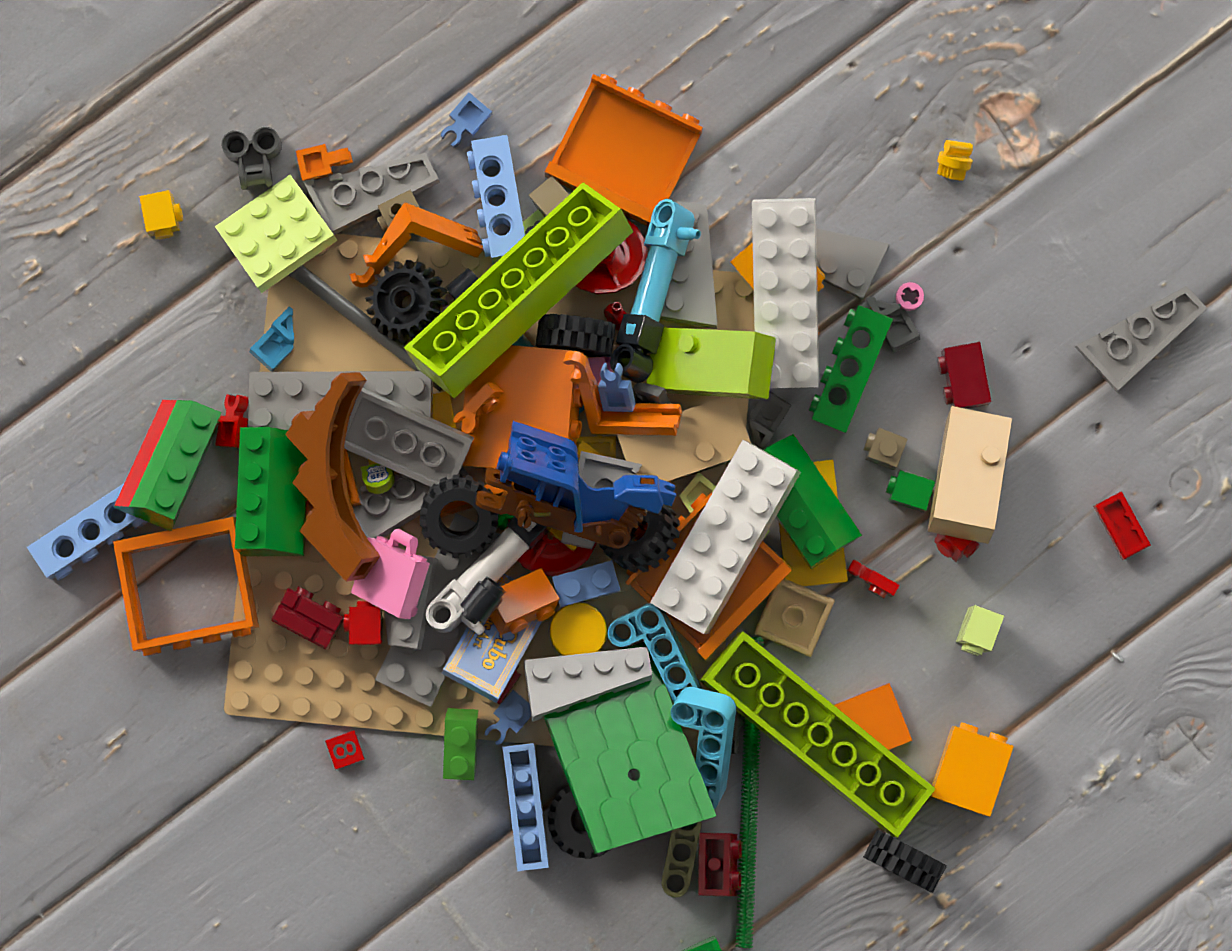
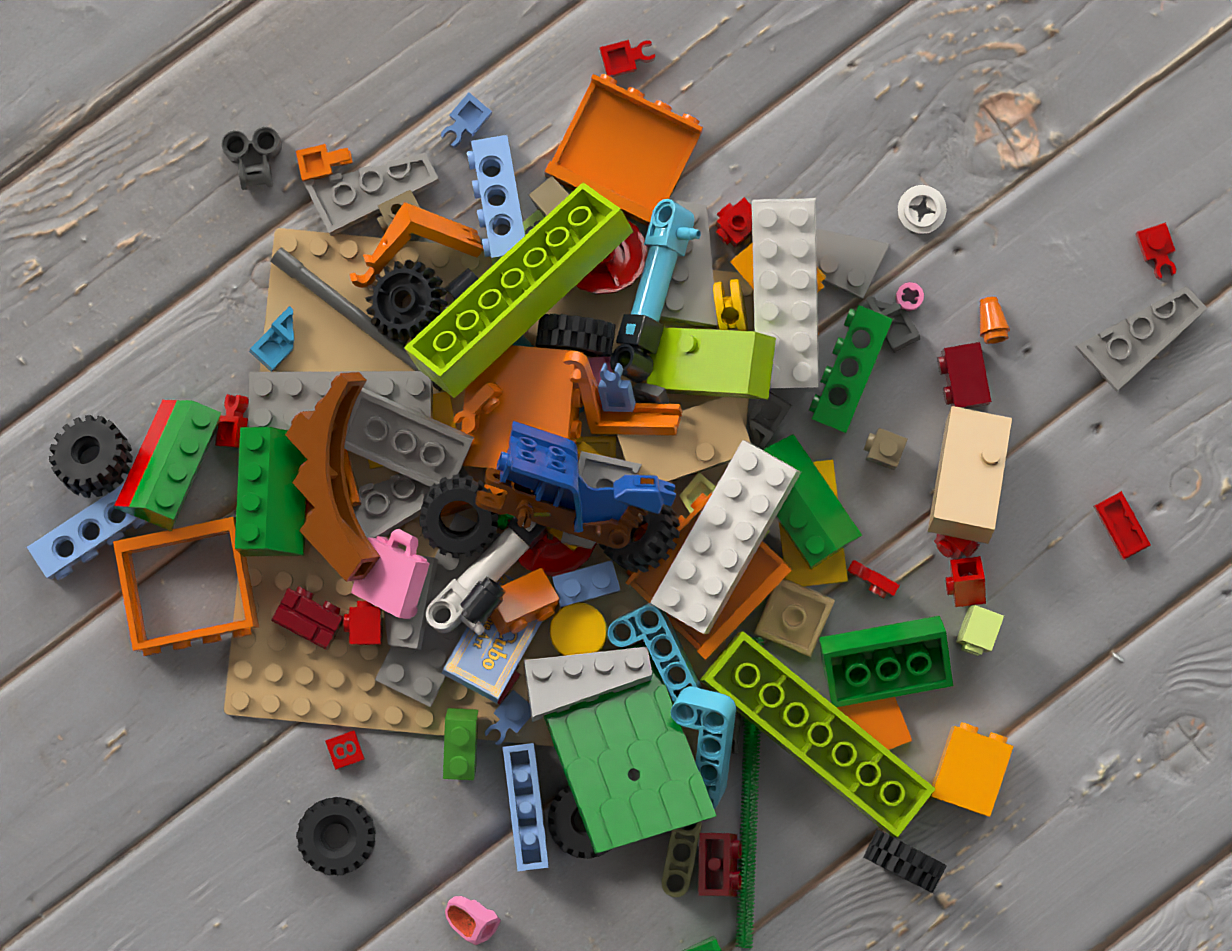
(100, 472): none -> black tyre
(161, 214): yellow brick -> none
(276, 233): yellowish green plate -> none
(313, 844): none -> black tyre
(378, 478): lime tile -> none
(471, 919): none -> bright pink rock
(614, 314): red piece -> none
(621, 58): none -> red plate
(730, 309): none -> yellow head
(735, 222): none -> red brick
(886, 661): none -> green slope
(910, 490): green brick -> none
(934, 203): none -> white gear
(955, 160): yellow piece -> none
(966, 581): none -> red brick
(992, 321): none -> orange cone
(1157, 245): none -> red plate

